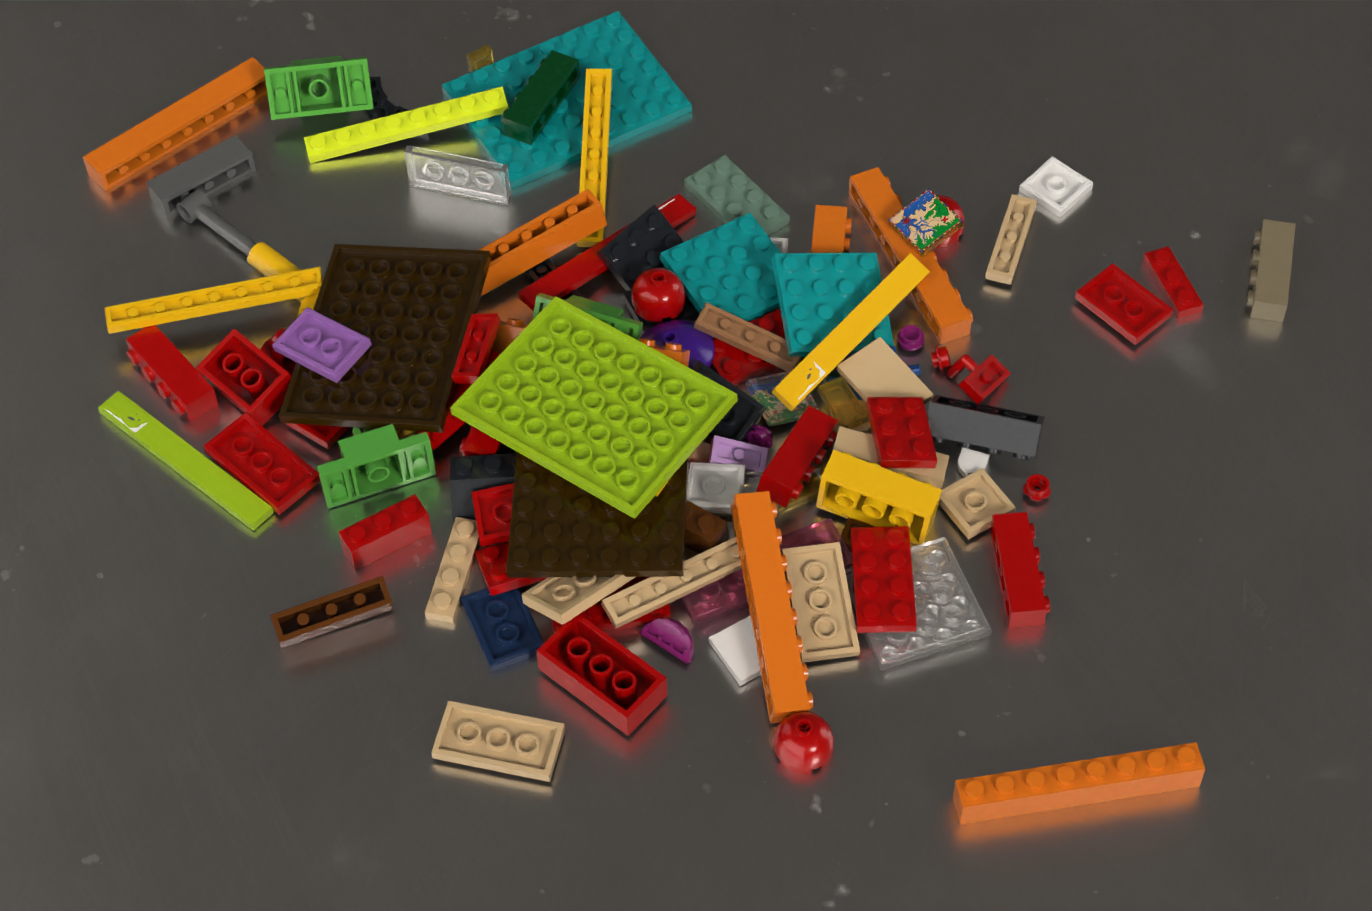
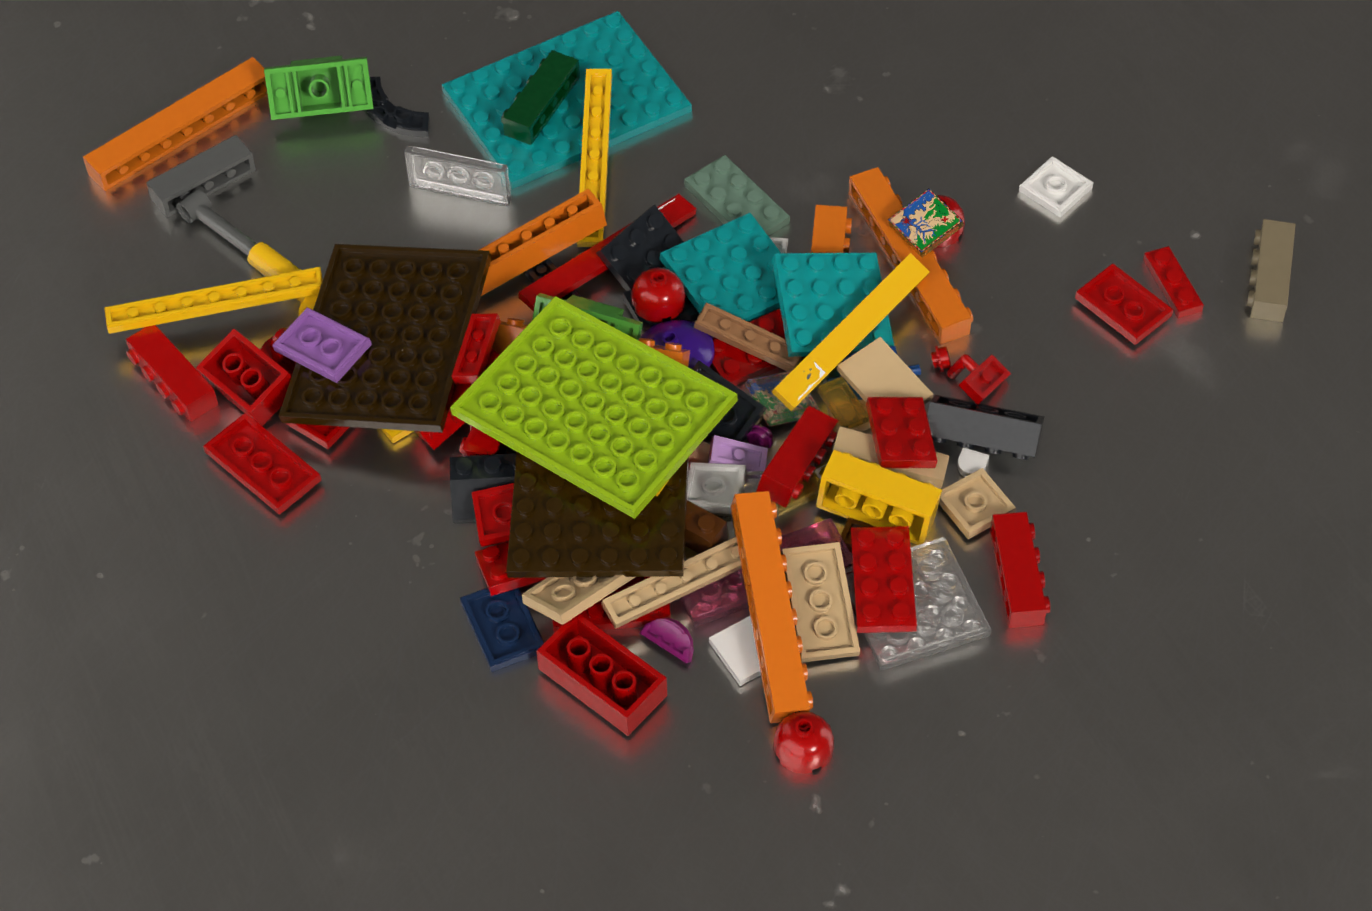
(186, 460): lime tile -> none
(332, 612): reddish brown brick -> none
(375, 464): bright green brick -> none
(385, 532): red brick -> none
(406, 125): neon yellow plate -> none
(453, 571): tan plate -> none
(479, 58): clear yellow tile -> none
(498, 741): tan plate -> none
(910, 338): magenta plate -> none
(1011, 239): tan plate -> none
(1040, 482): red plate -> none
(1078, 783): orange brick -> none

